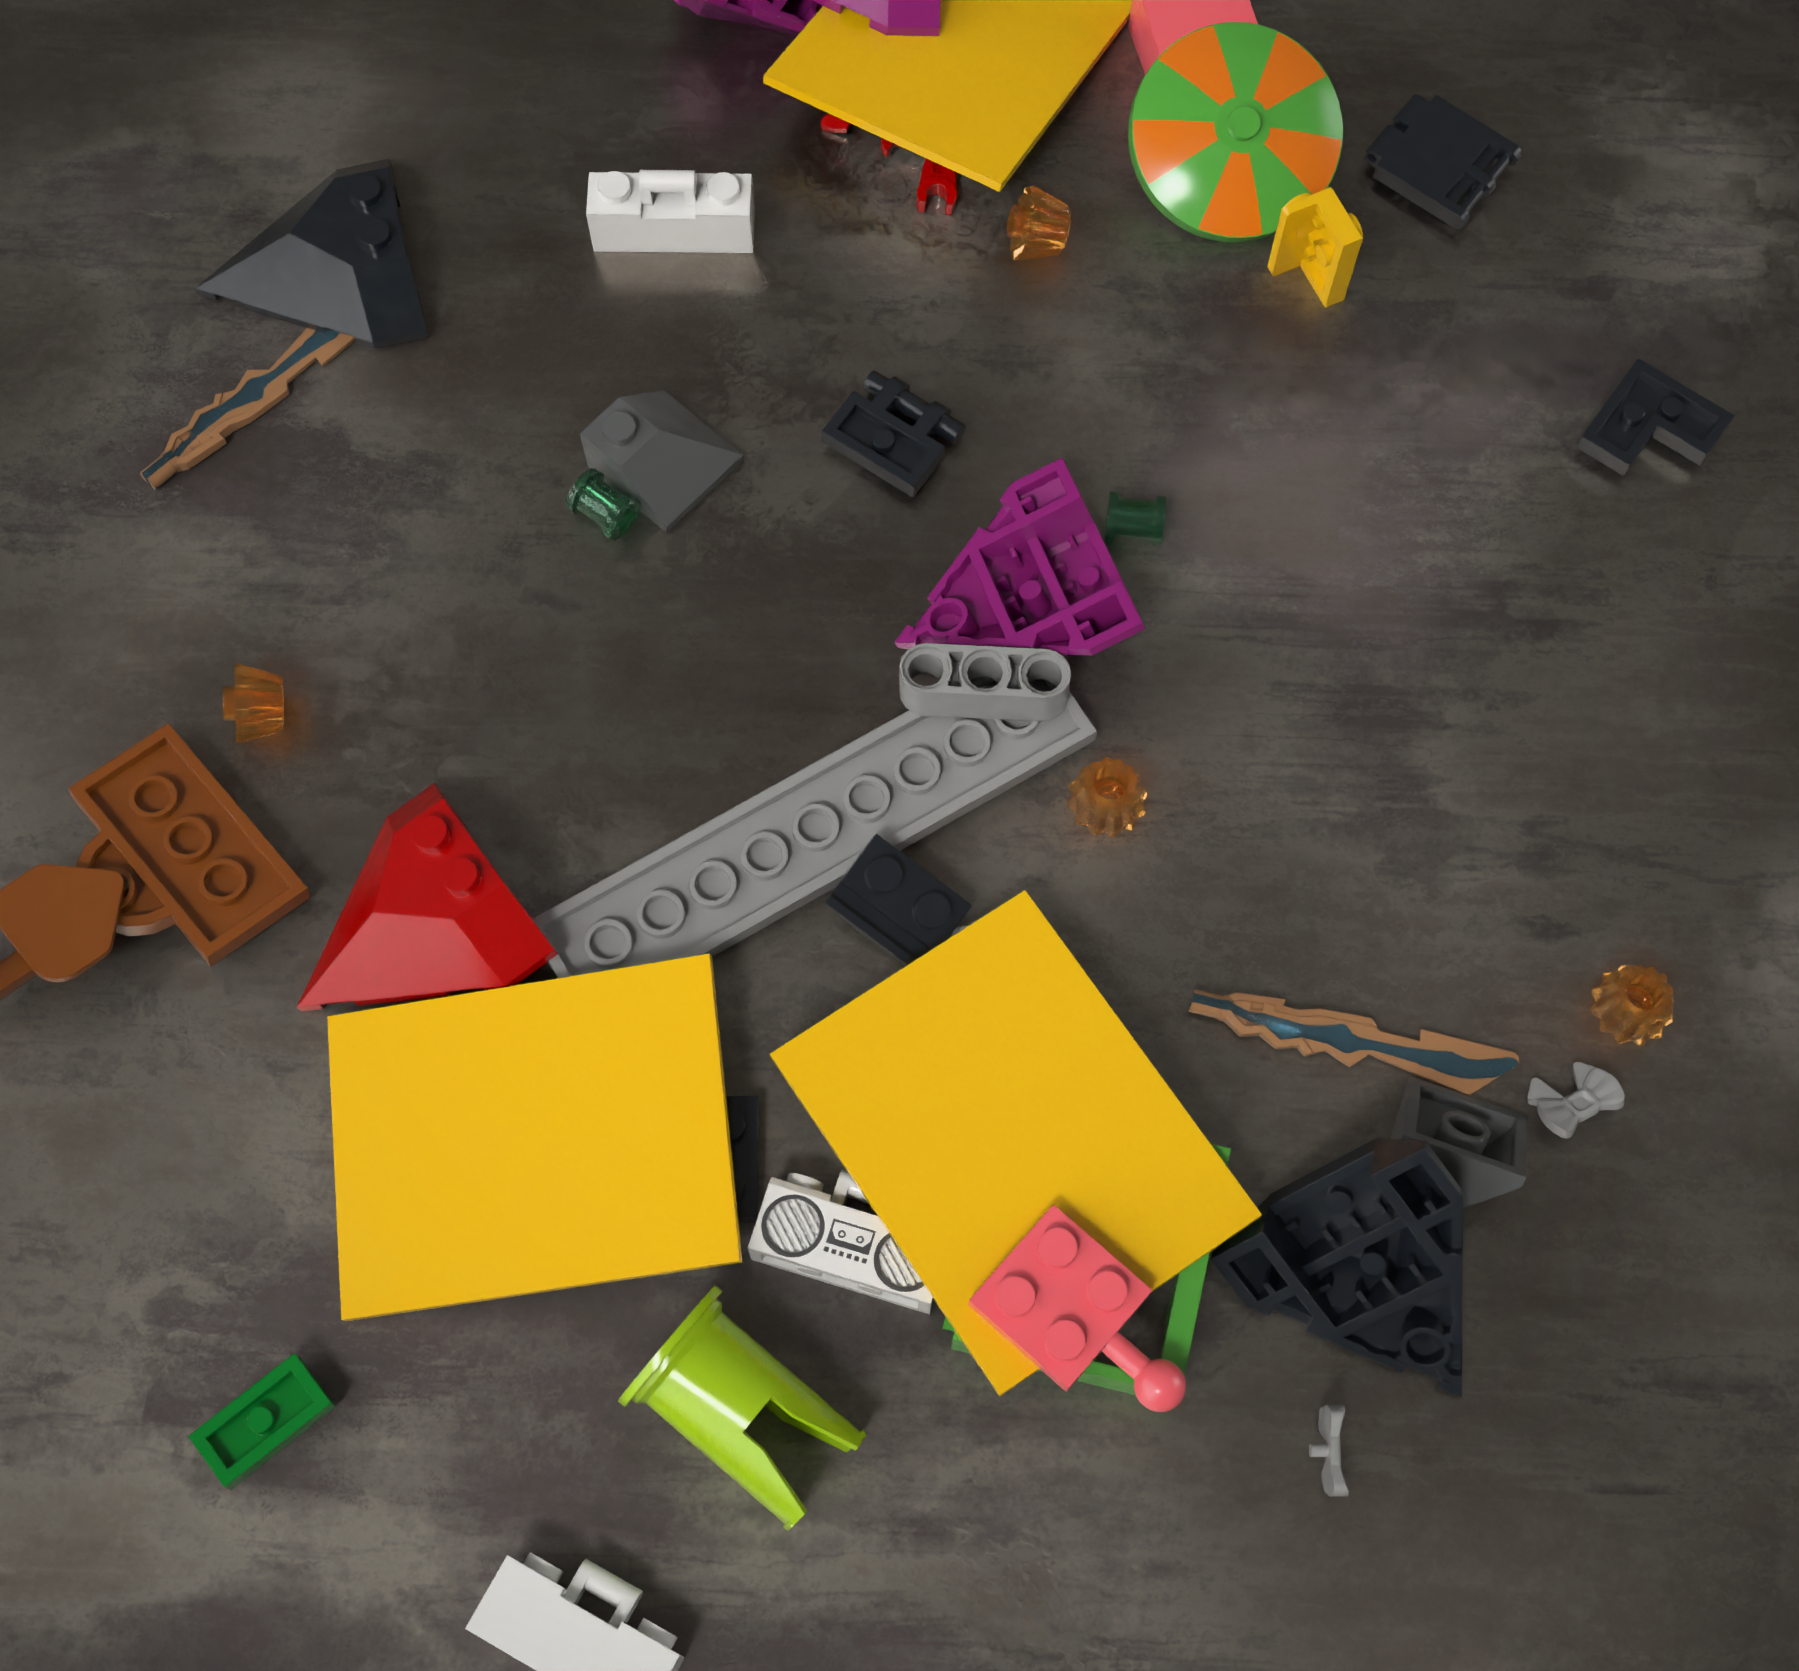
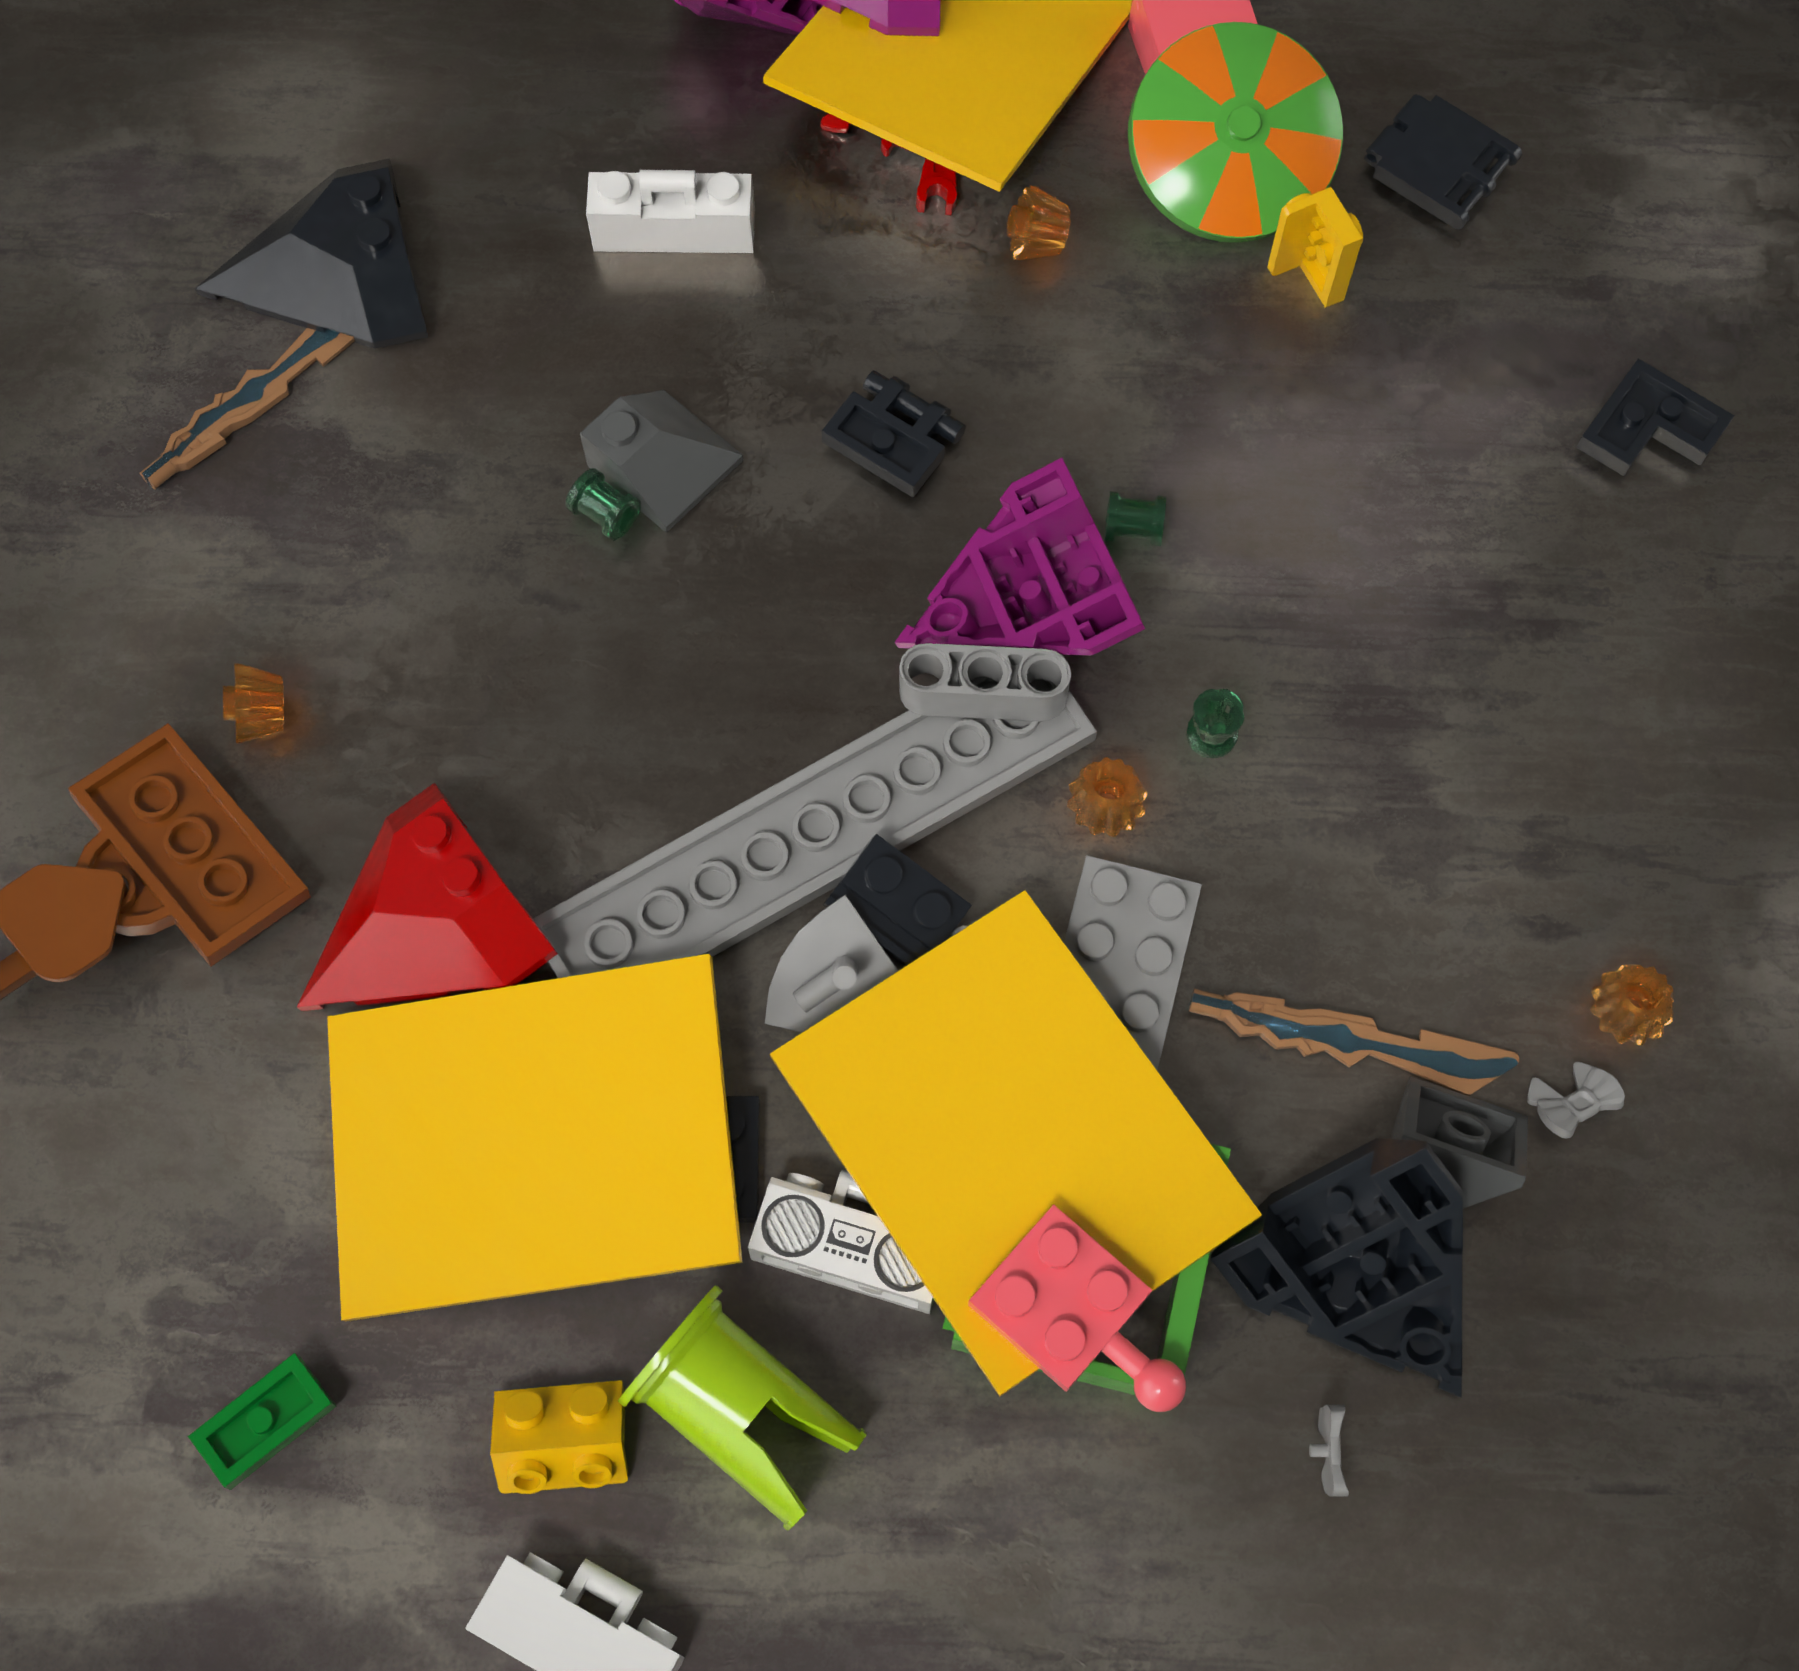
(559, 1437): none -> yellow bracket
(825, 968): none -> light grey shield
(1132, 942): none -> light grey plate
(1223, 735): none -> clear green bush

